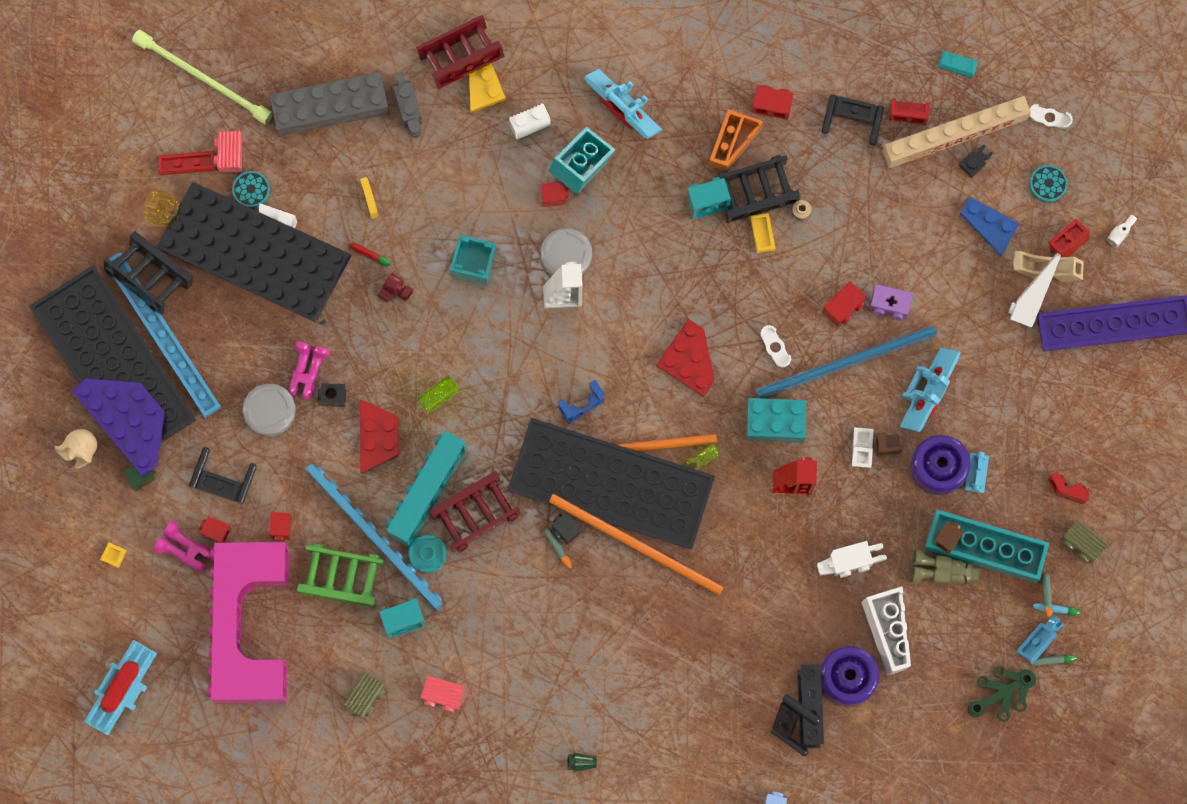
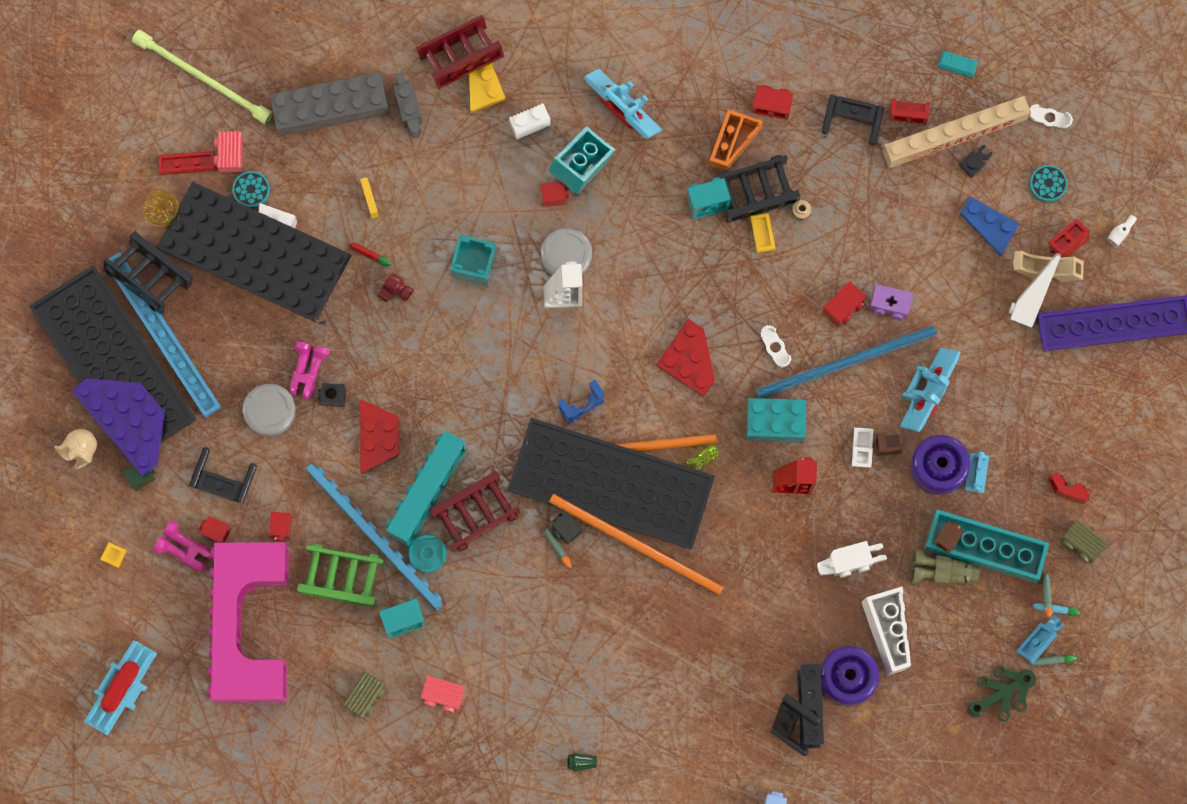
(438, 394): clear neon green bracket -> none

